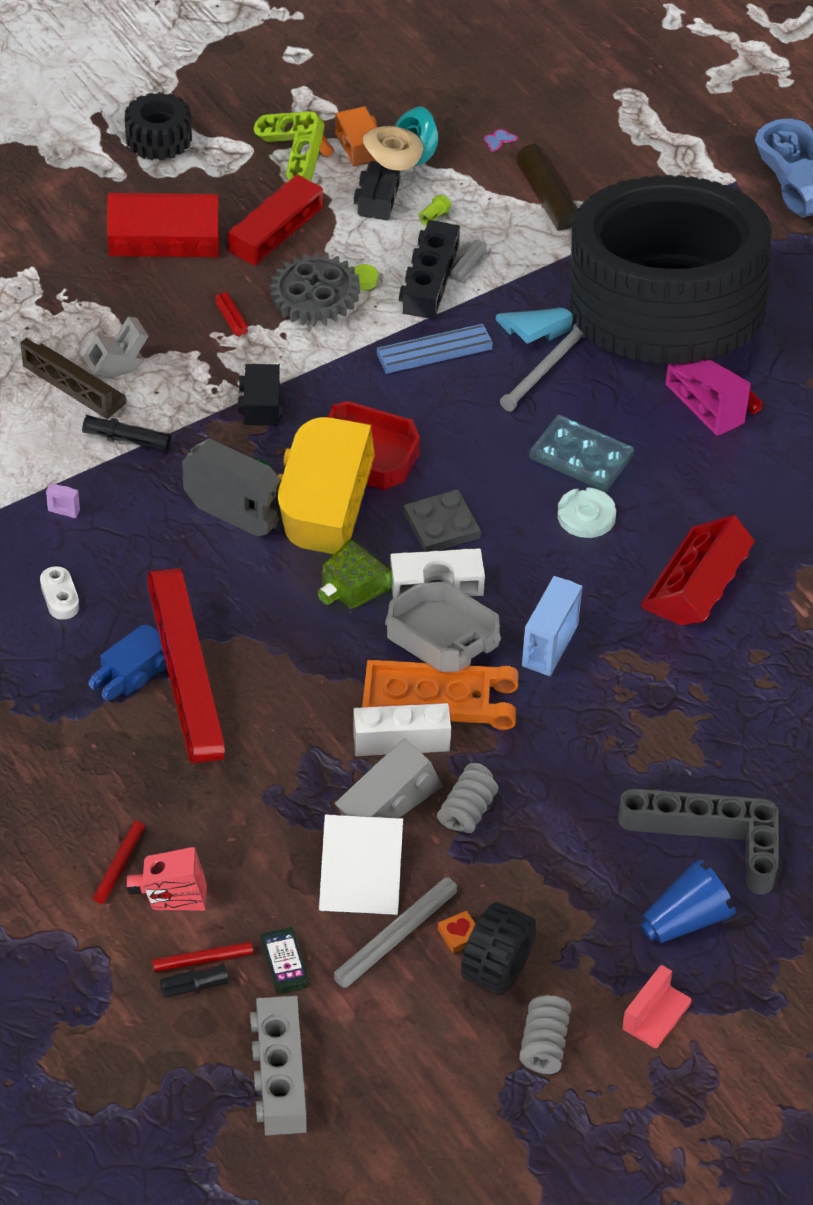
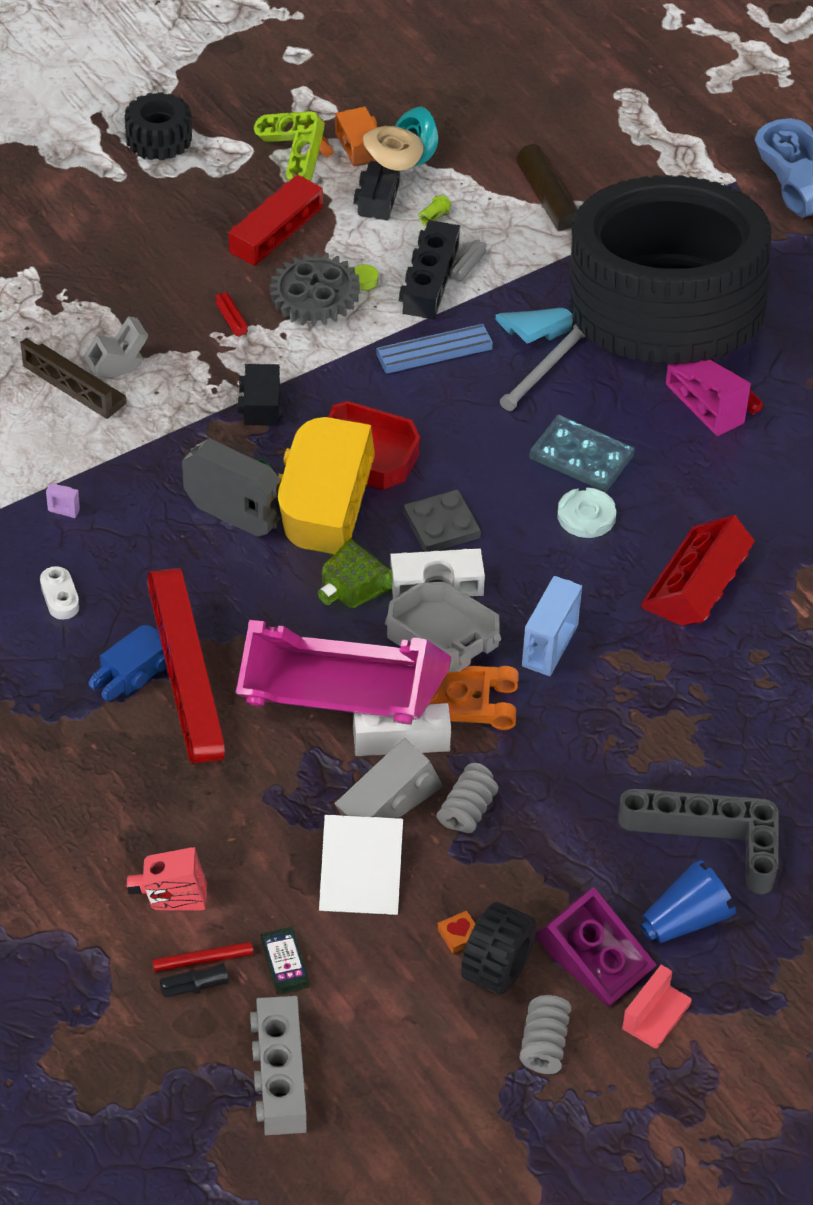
(116, 430): black pin -> none
(119, 862): red bar -> none
(163, 225): red slope -> none
(340, 674): none -> dark pink windscreen
(395, 932): light grey axle -> none
(495, 141): medium blue sticker -> none
(595, 947): none -> magenta slope

